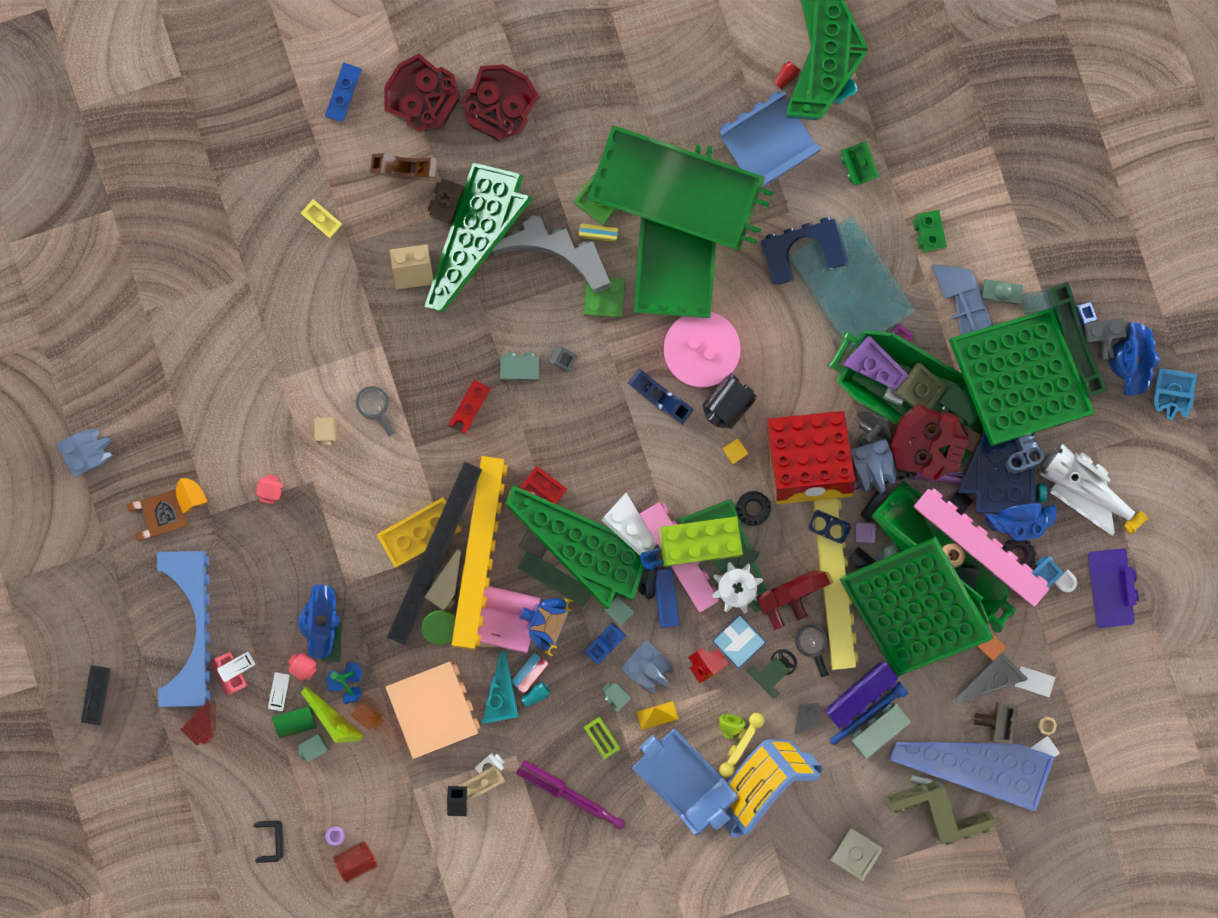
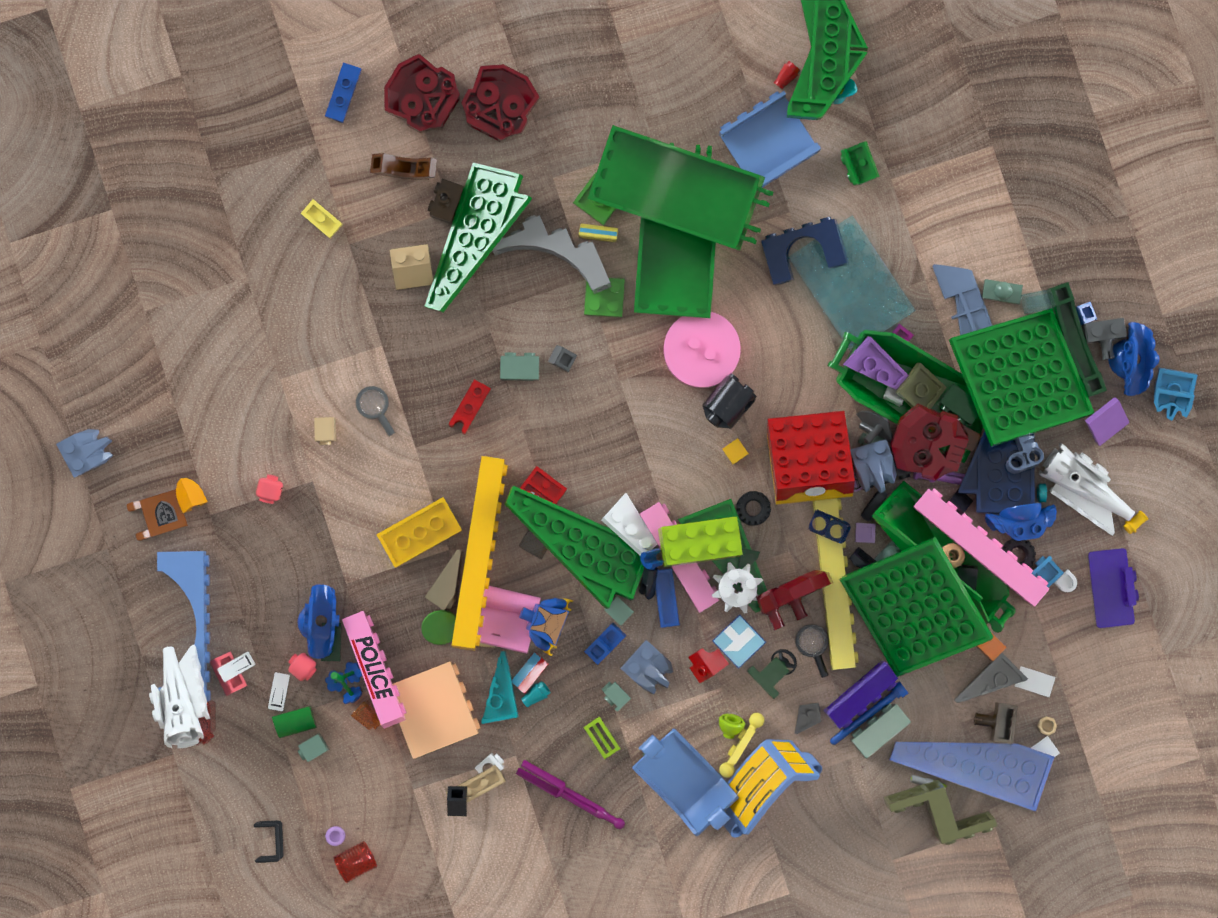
(95, 695): black plate -> none
(180, 699): none -> white piece
(335, 724): lime wing -> none
(373, 669): none -> bright pink brick
(434, 552): black plate -> none
(554, 578): dark green plate -> none
(657, 715): yellow slope -> none
(660, 397): dark blue arch -> none
(856, 854): plate -> none
(929, 231): green brick -> none
(1107, 421): none -> medium lavender tile

